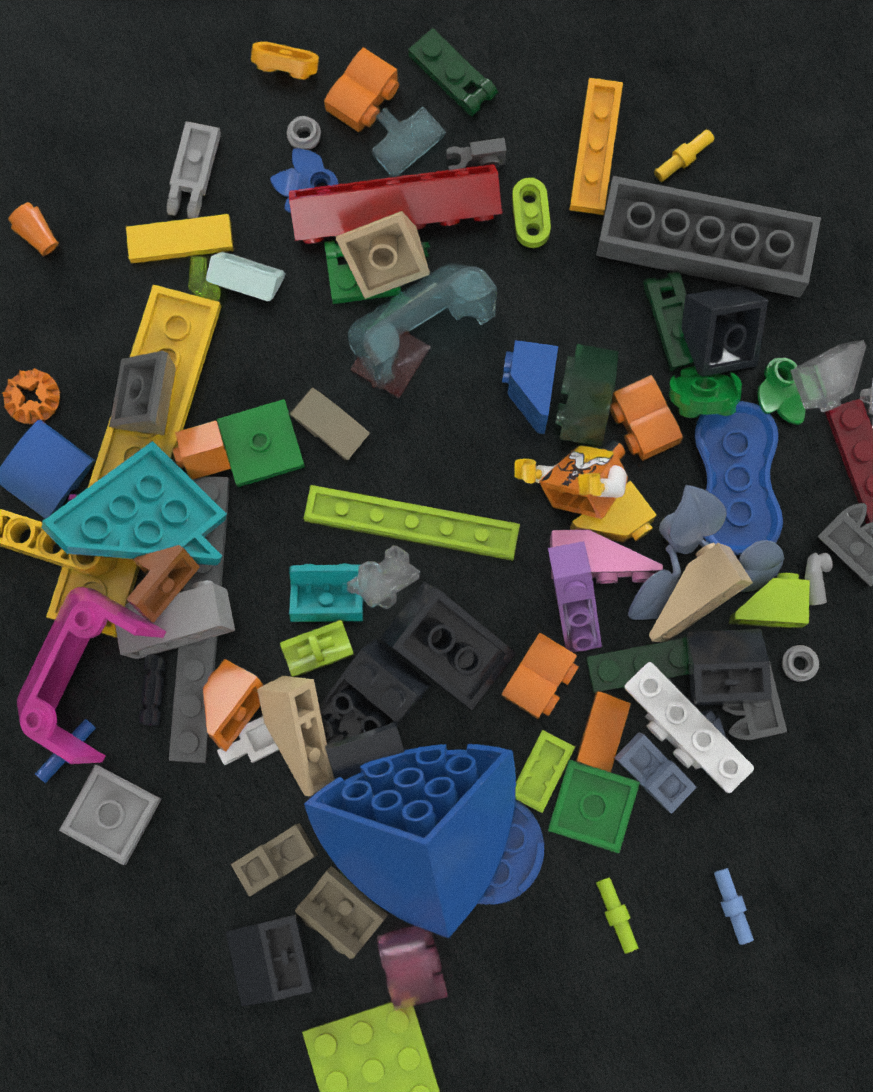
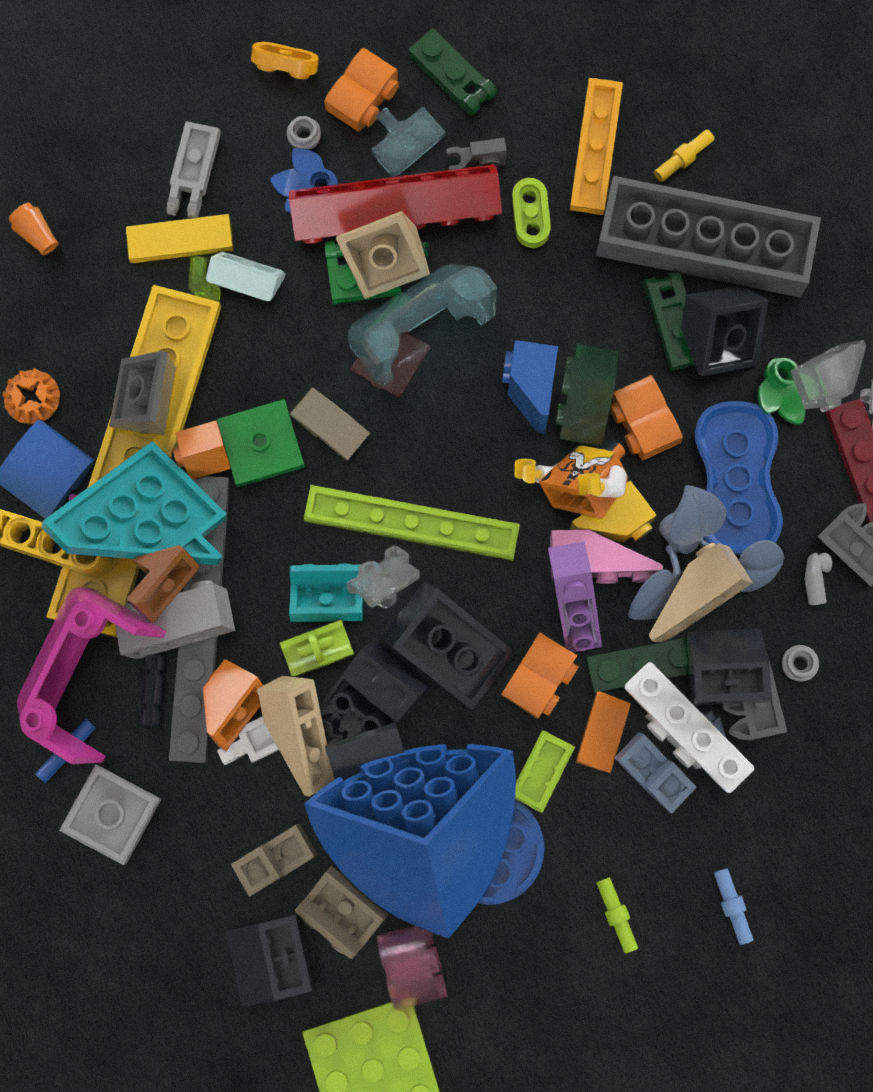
(593, 806): green plate -> none
(705, 394): green plate -> none
(777, 604): lime slope -> none

